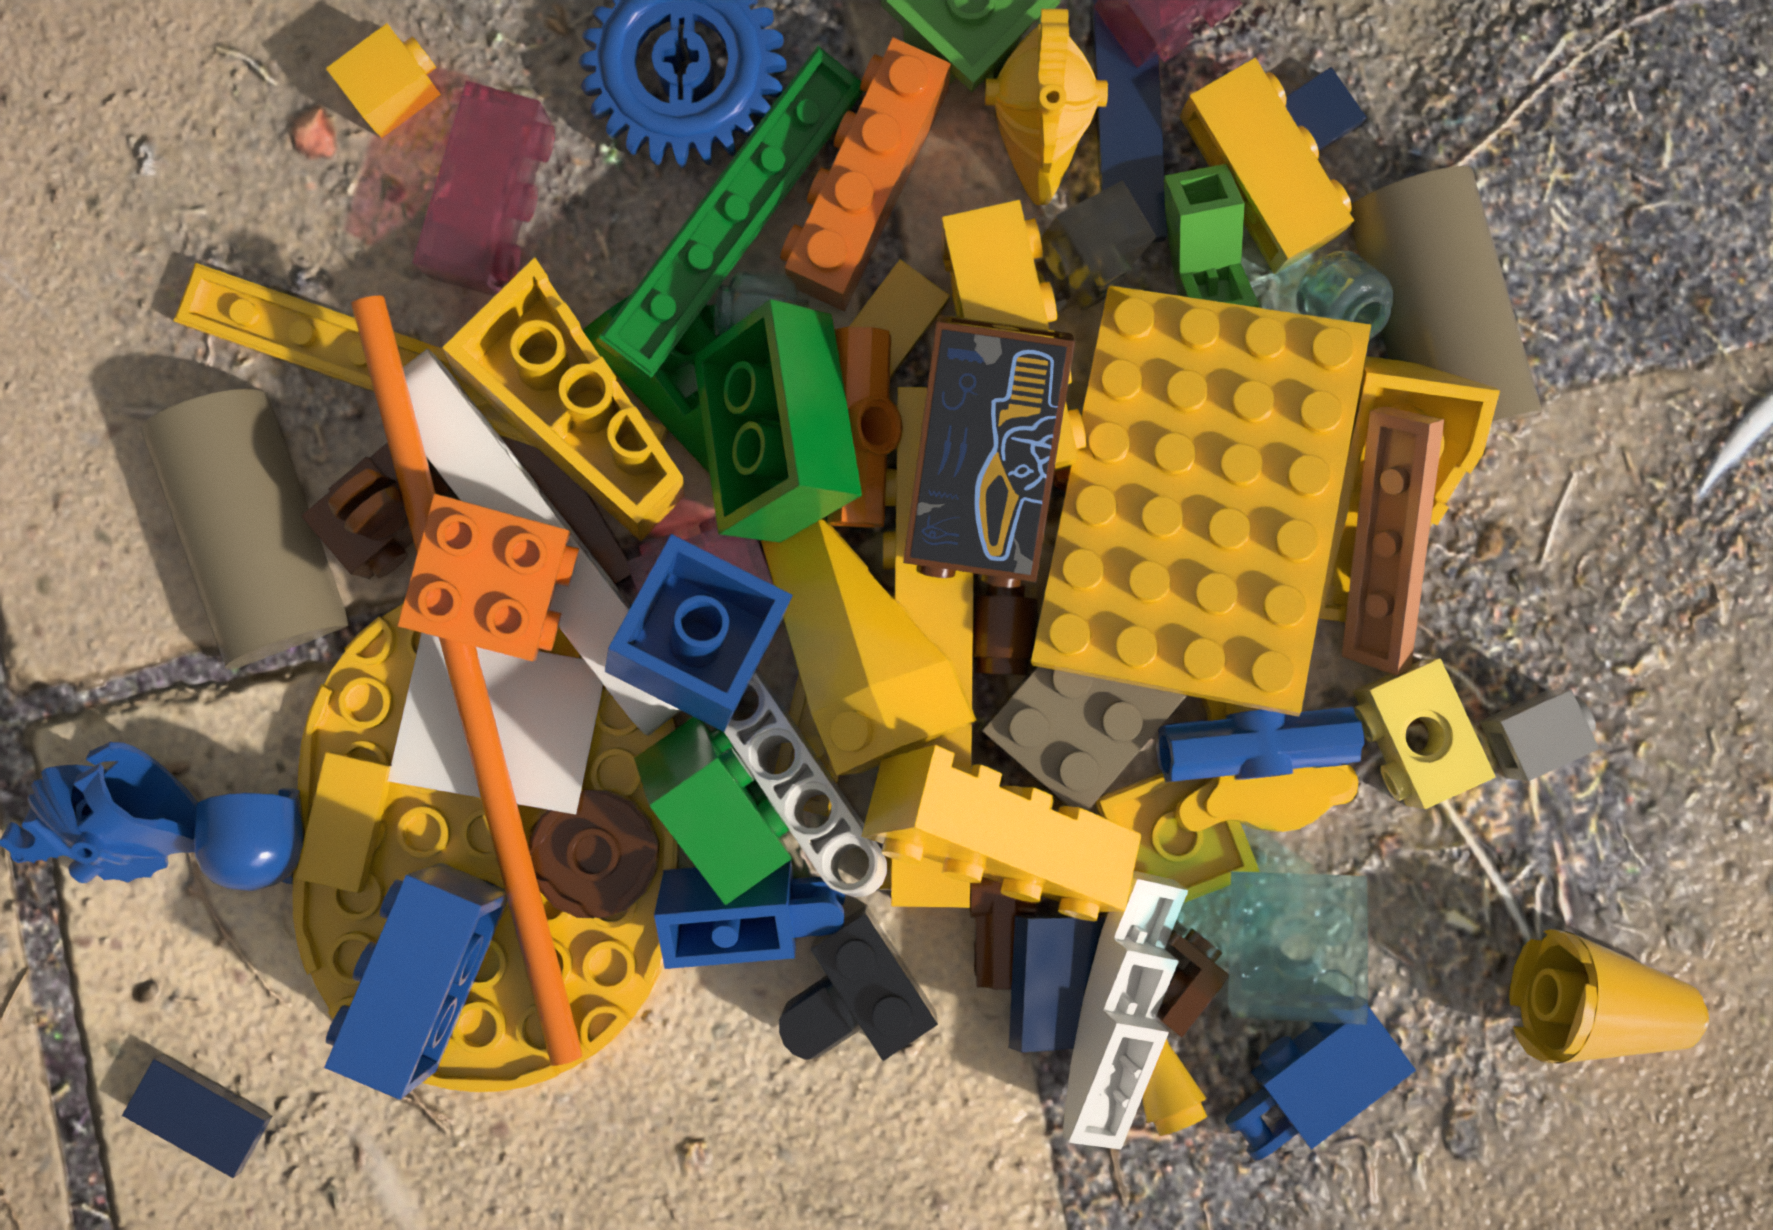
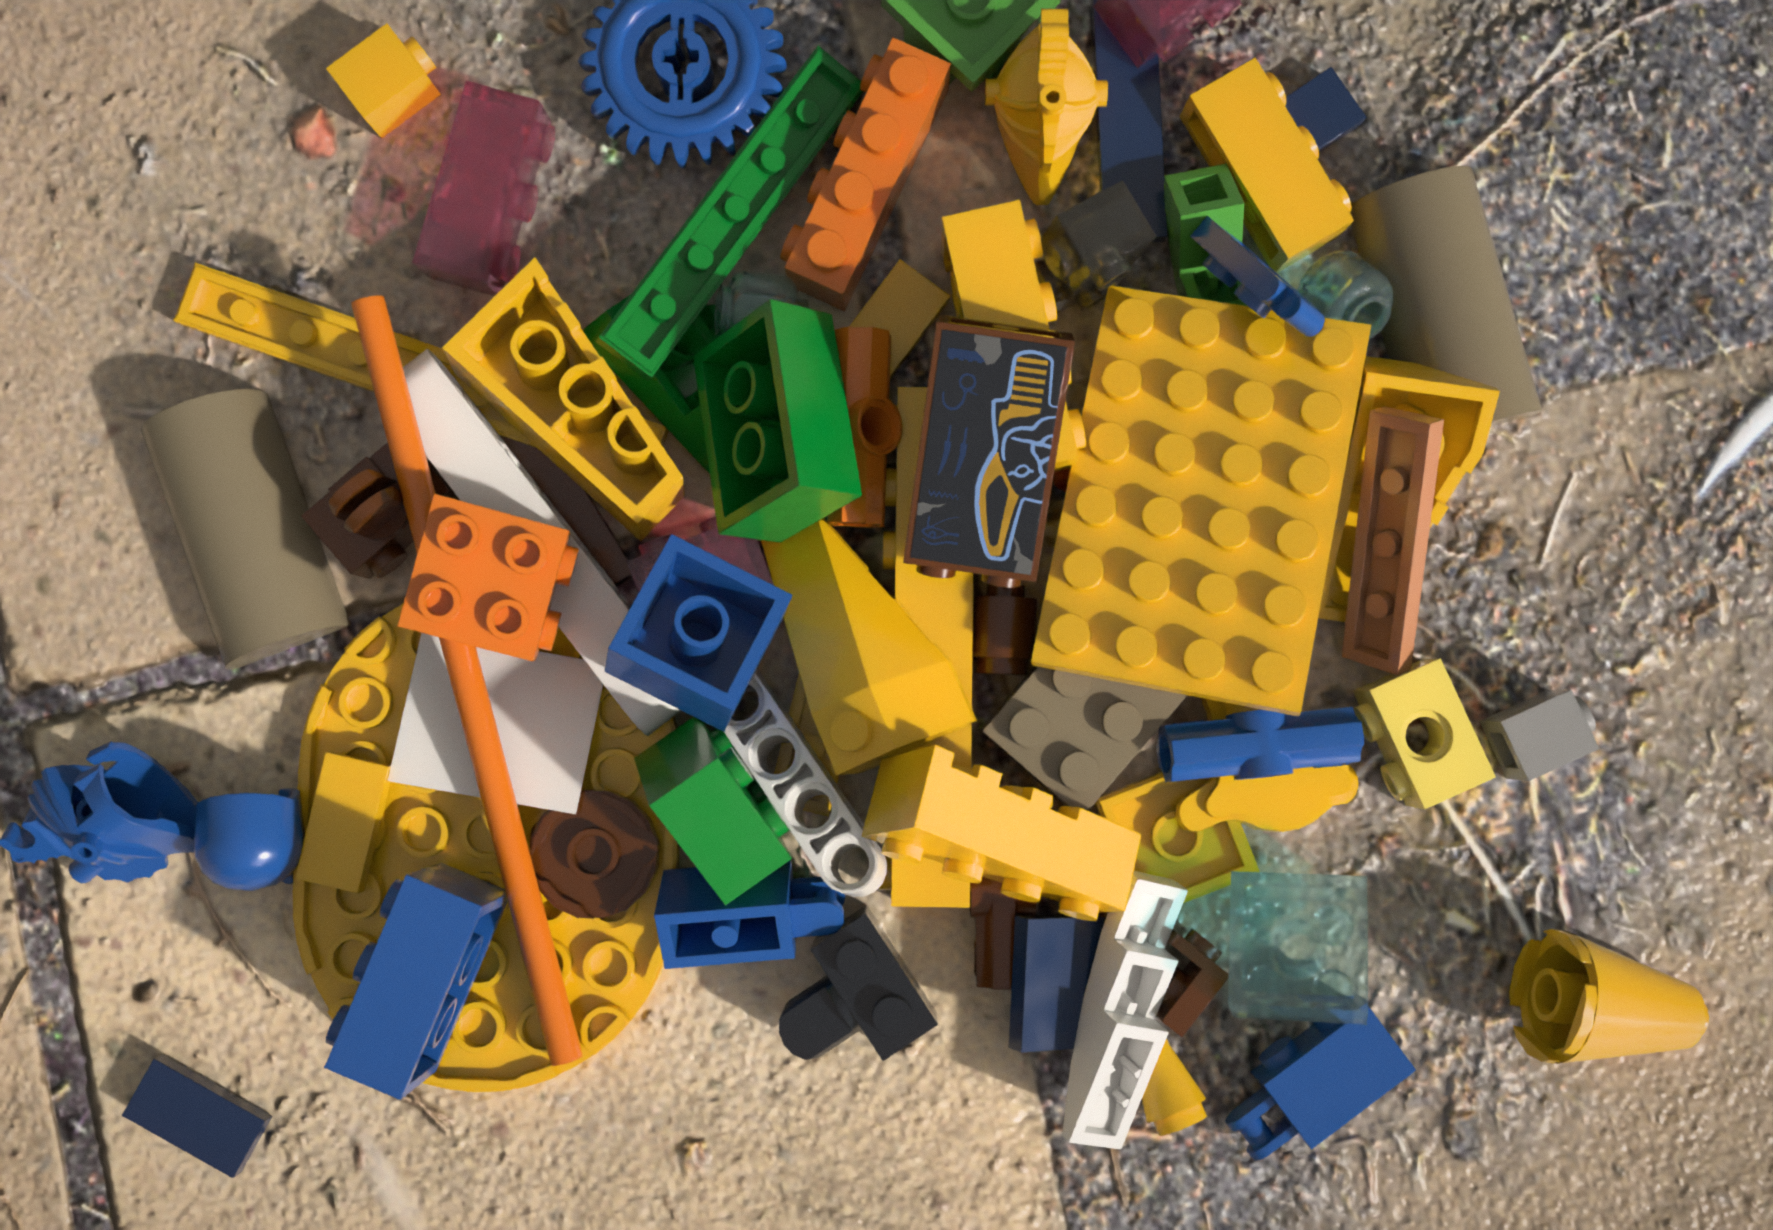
(1260, 285): none -> blue hinge

